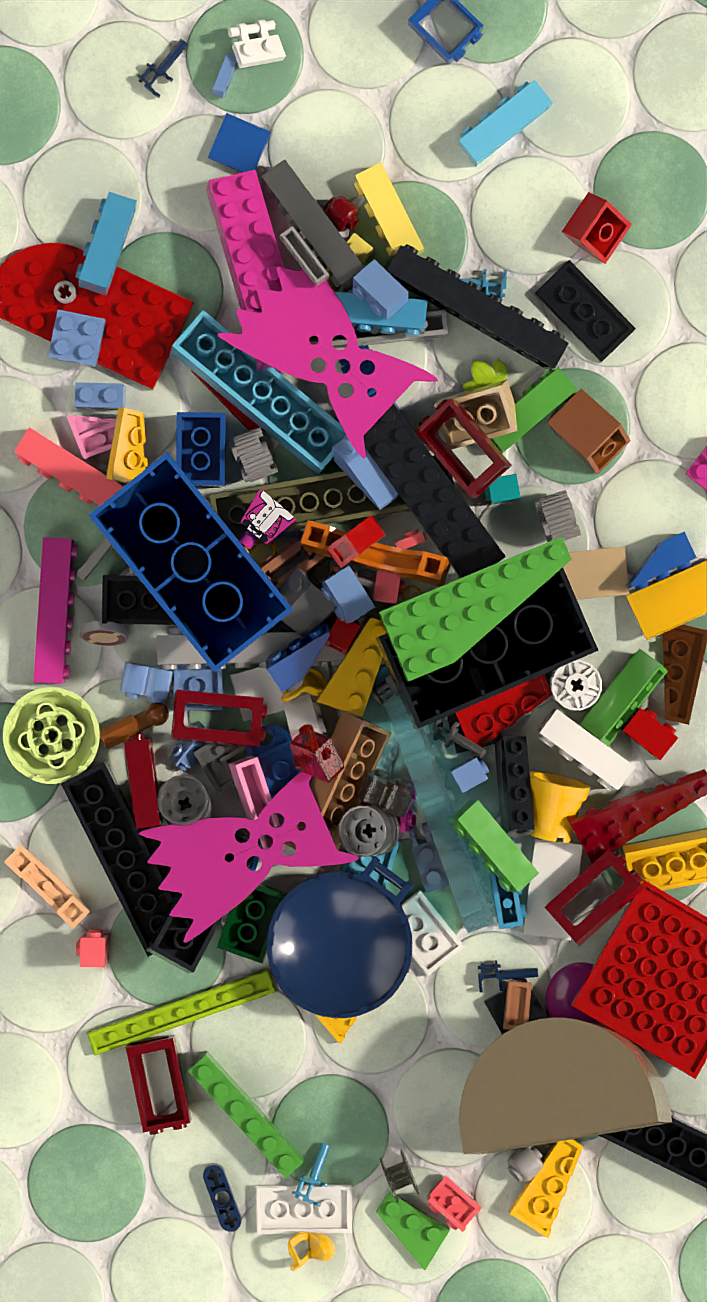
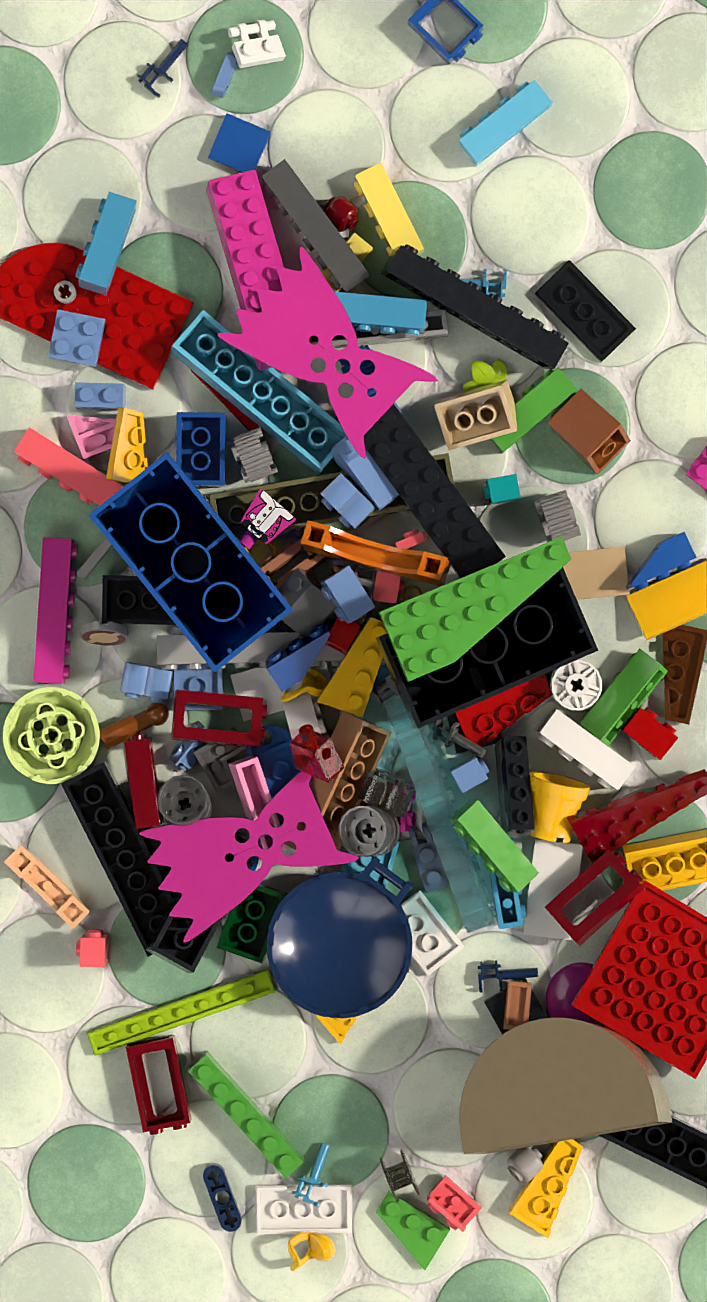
(304, 256): light grey piece -> none
(347, 501): none -> medium blue brick
(356, 541): red slope -> none
(379, 290): medium blue brick -> none
(428, 433): dark red piece -> none
(596, 227): red slope -> none

